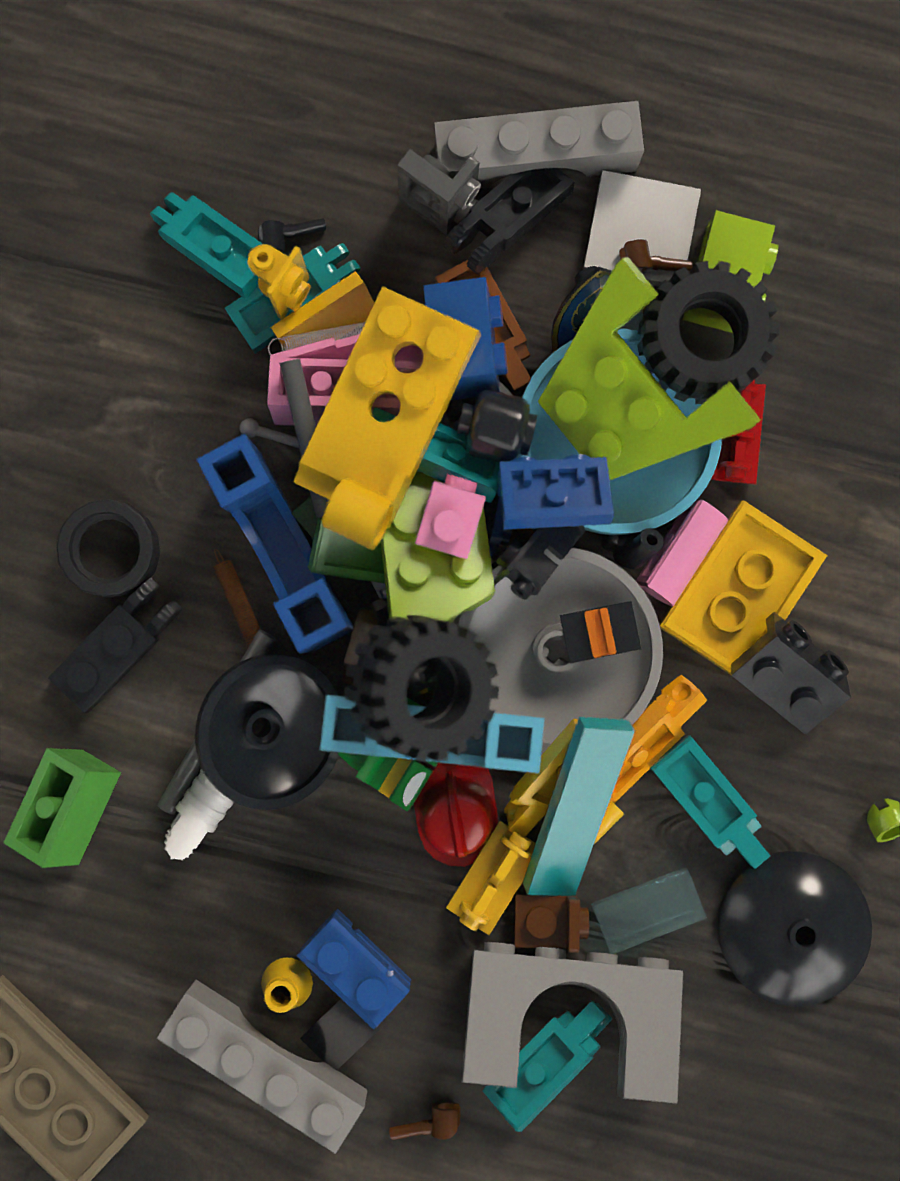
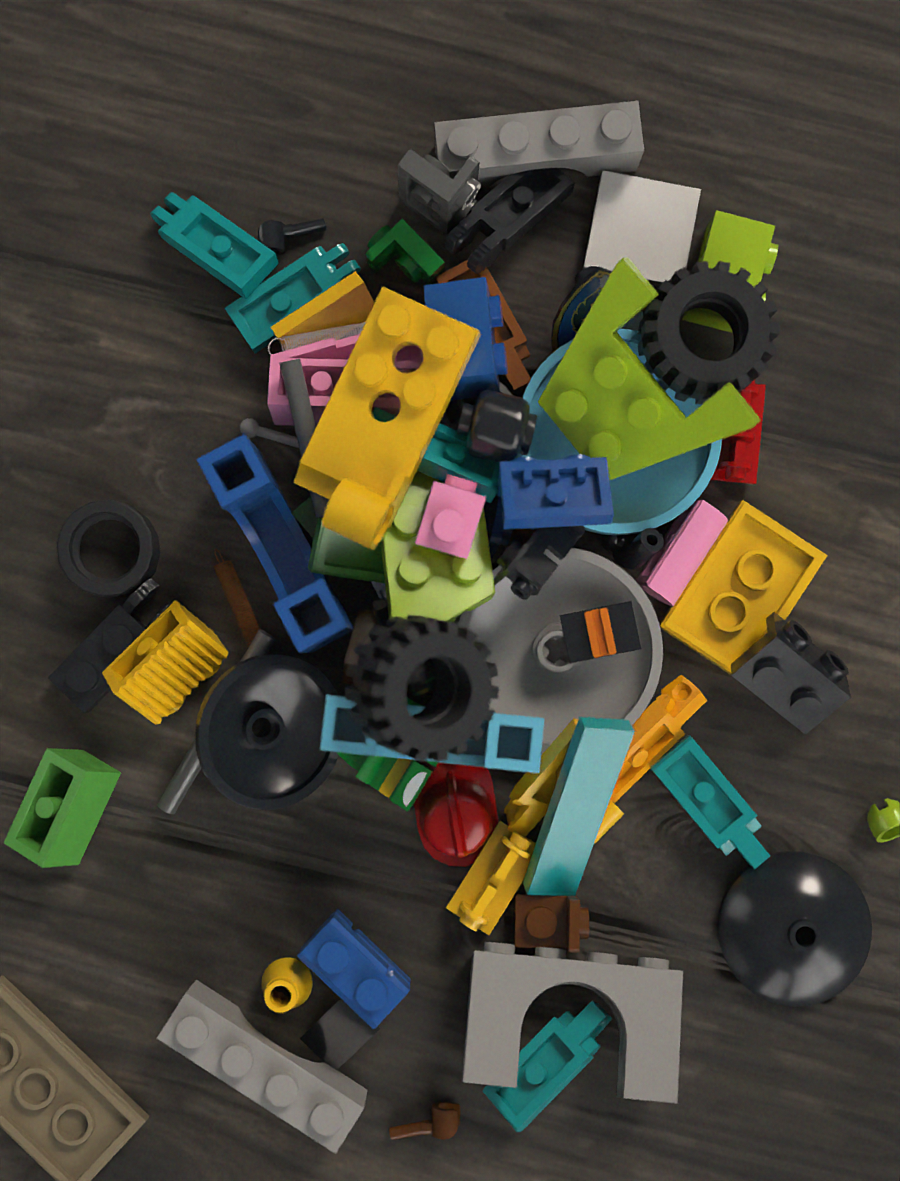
(165, 663): none -> yellow brick
(198, 814): white hinge -> none
(280, 277): yellow hinge -> none
(415, 256): none -> green bracket
(640, 256): reddish brown hand -> none
(648, 910): clear light blue tile -> none

